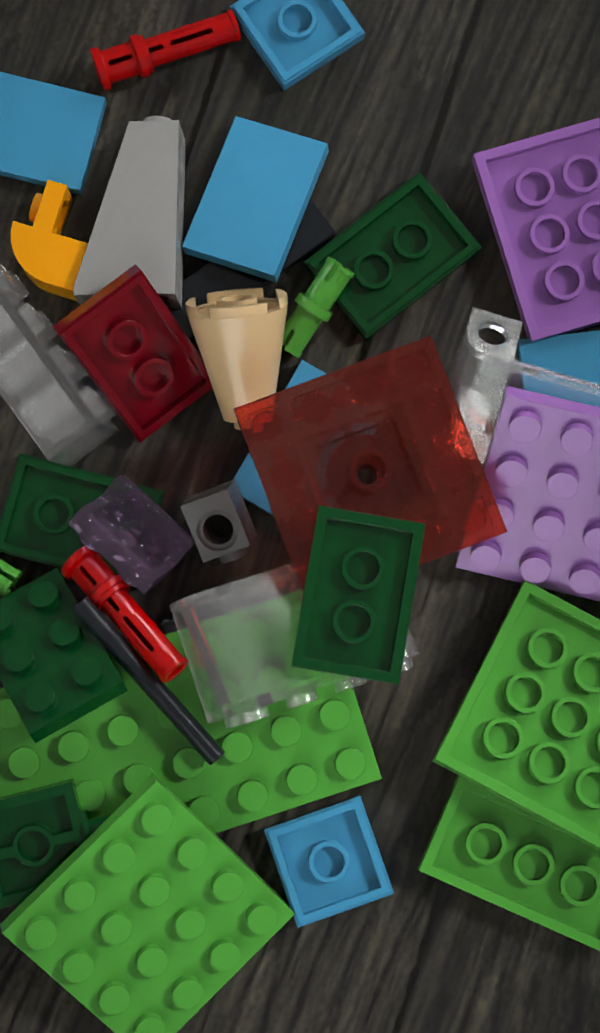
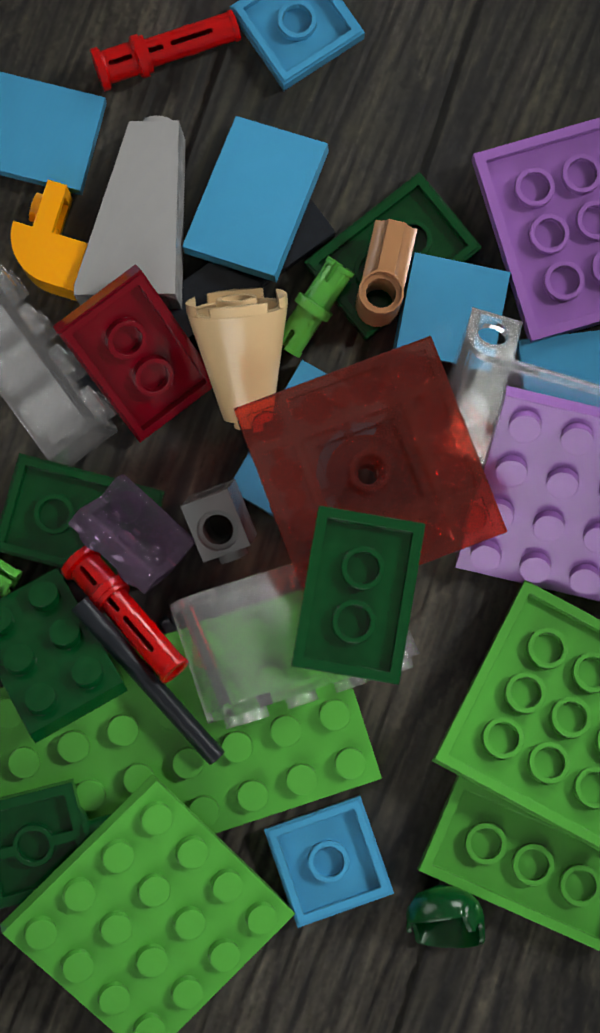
(385, 270): none -> medium nougat piece
(440, 300): none -> dark azure tile
(446, 918): none -> dark green hair

